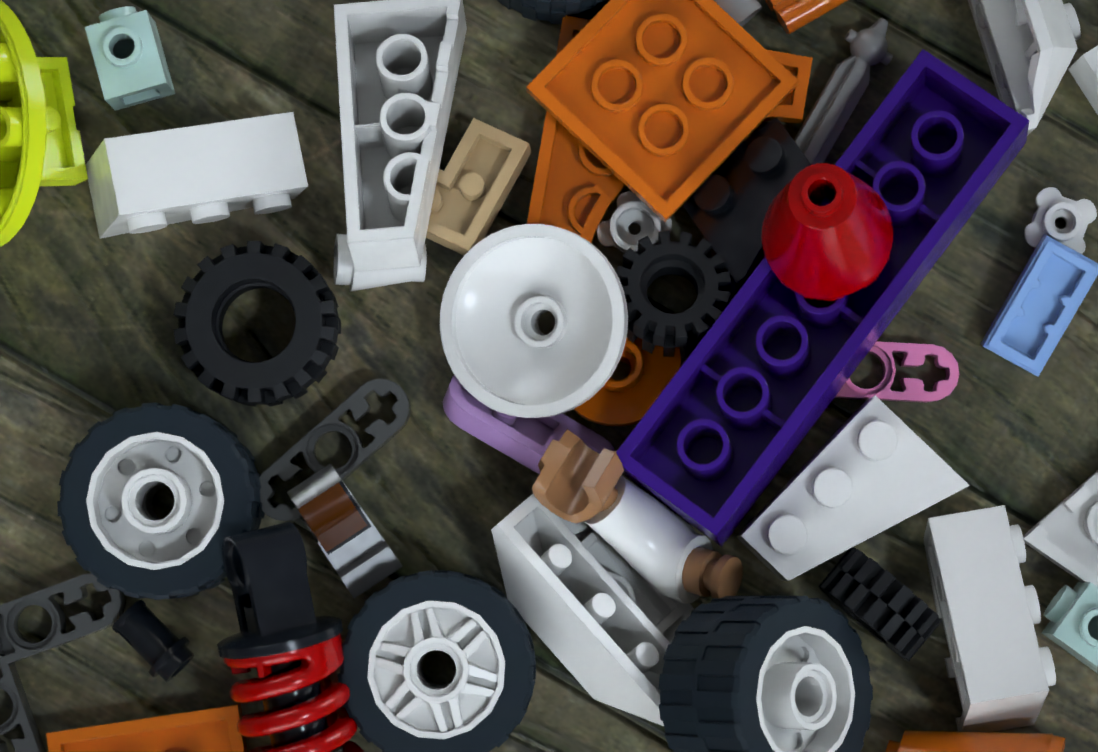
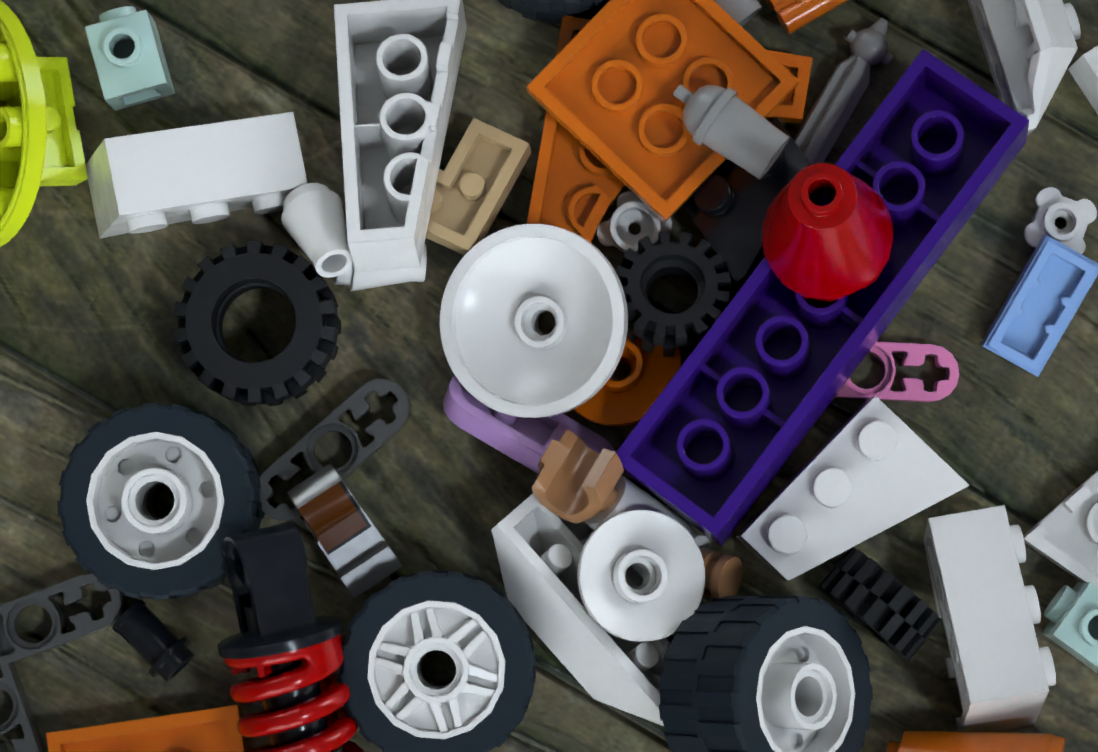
(318, 226): none -> white cone
(670, 570): none -> white dish
(731, 128): none -> light grey piece

